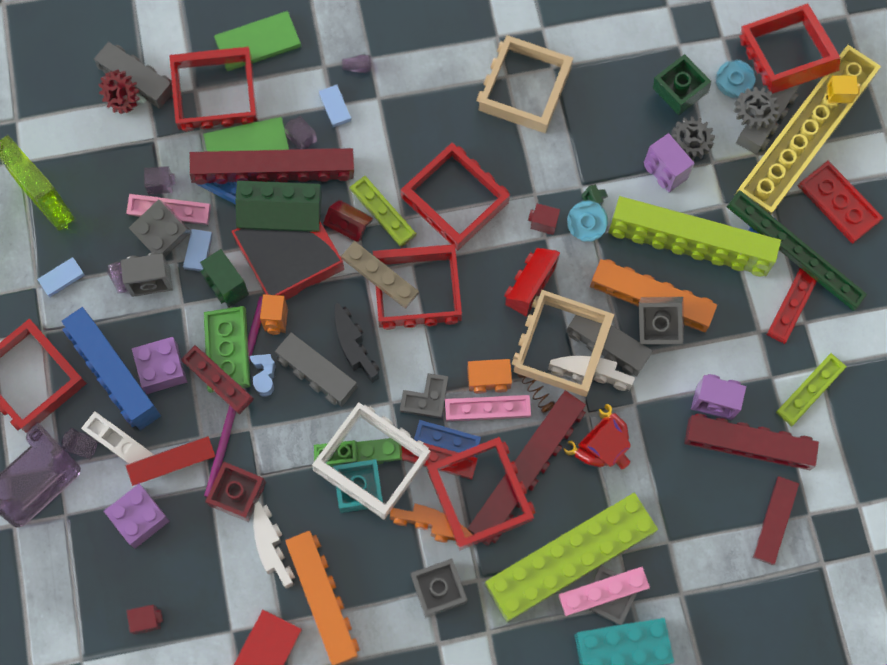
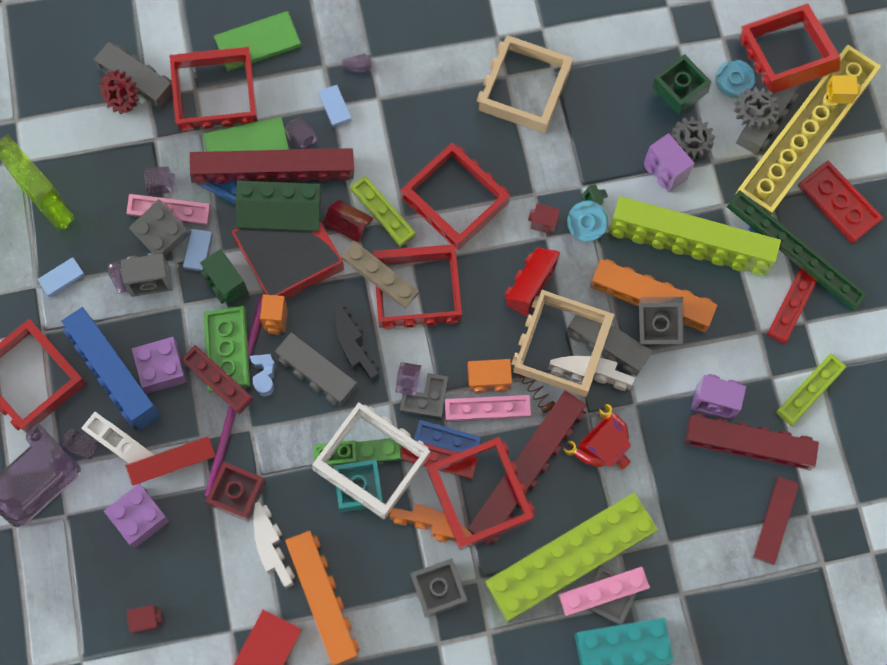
(408, 378): none -> clear purple brick

